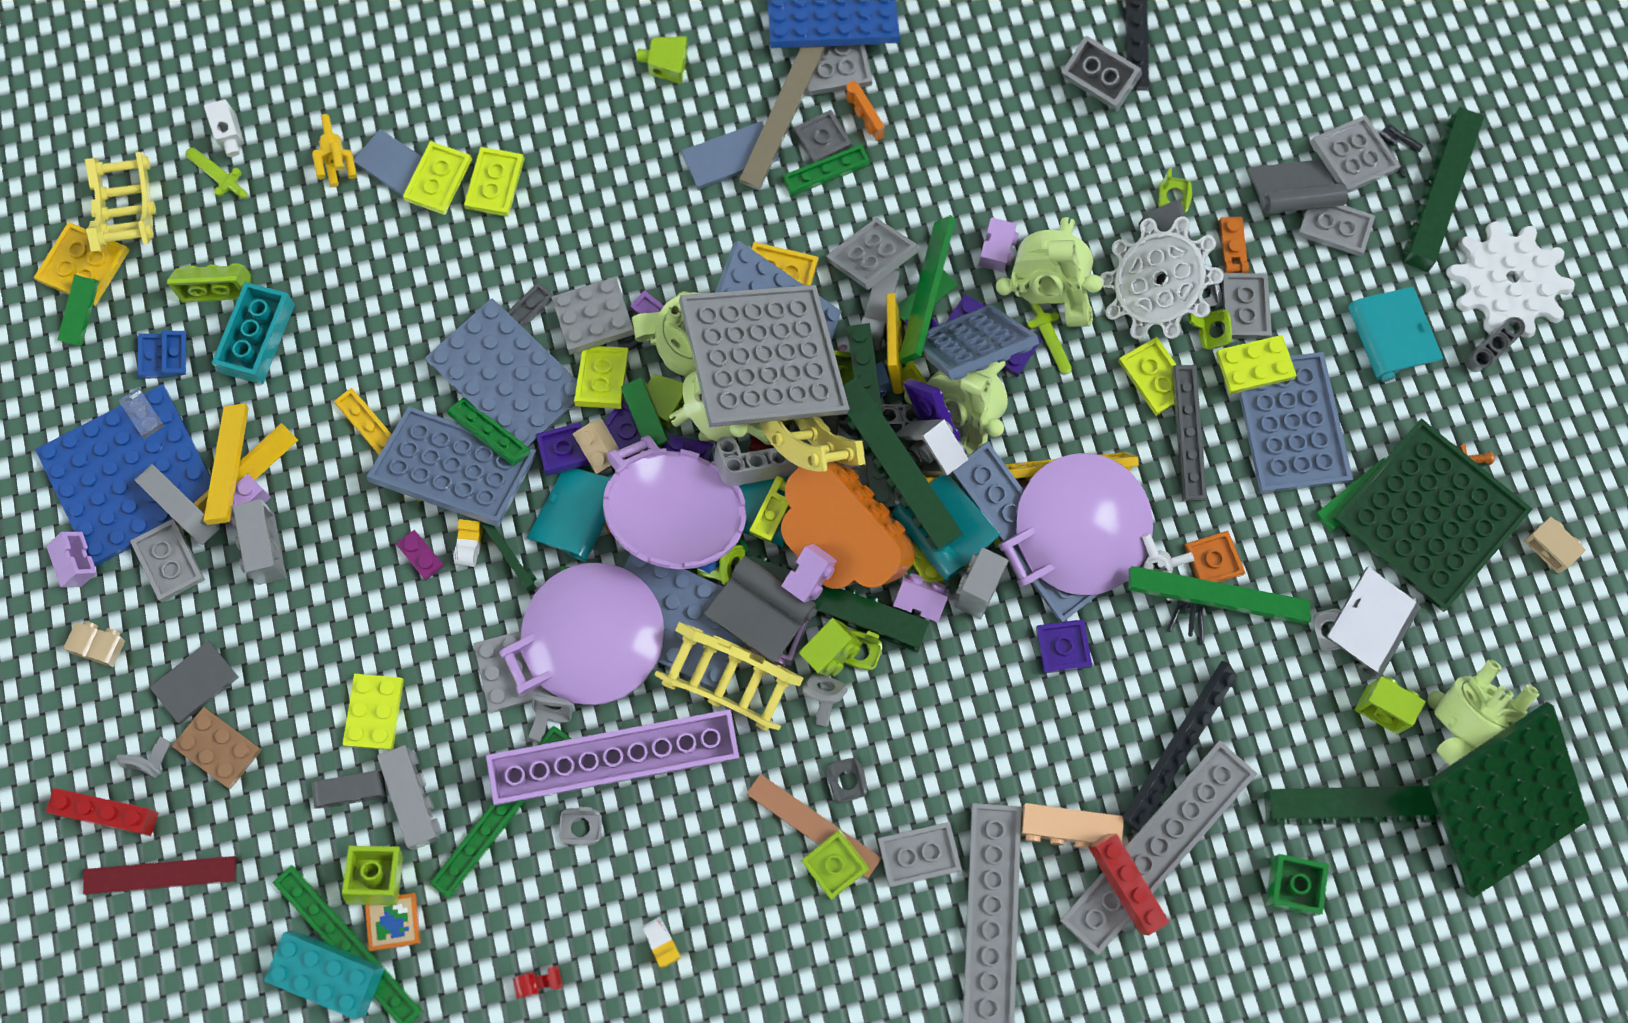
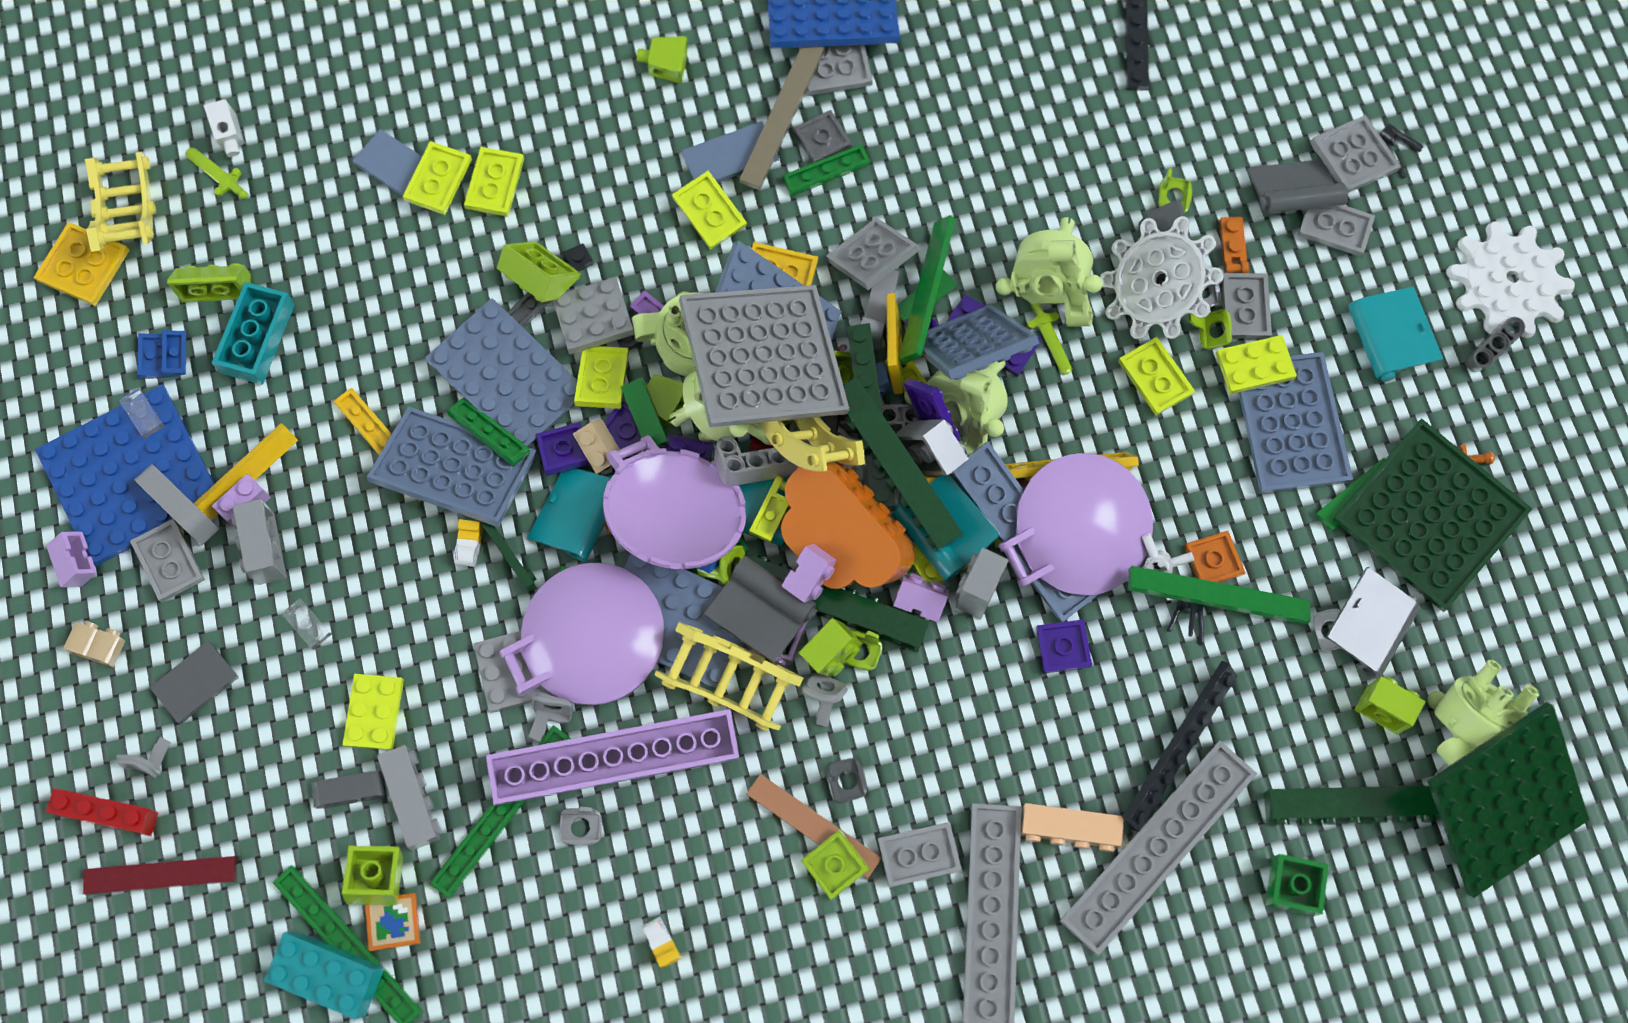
(78, 310): green tile -> none
(216, 748): medium nougat plate -> none
(226, 464): yellow tile -> none
(306, 624): none -> clear plate
(332, 154): yellow plant -> none
(420, 555): magenta plate -> none
(530, 984): red leg -> none
(537, 270): none -> lime slope
(578, 257): none -> black plate
(709, 209): none -> neon yellow plate
(865, 110): orange plate -> none
(997, 245): lavender brick -> none
(1101, 73): light grey brick -> none
(1128, 884): red brick -> none
(1189, 433): dark grey tile -> none
(1443, 189): dark green brick -> none
(1555, 545): tan brick -> none

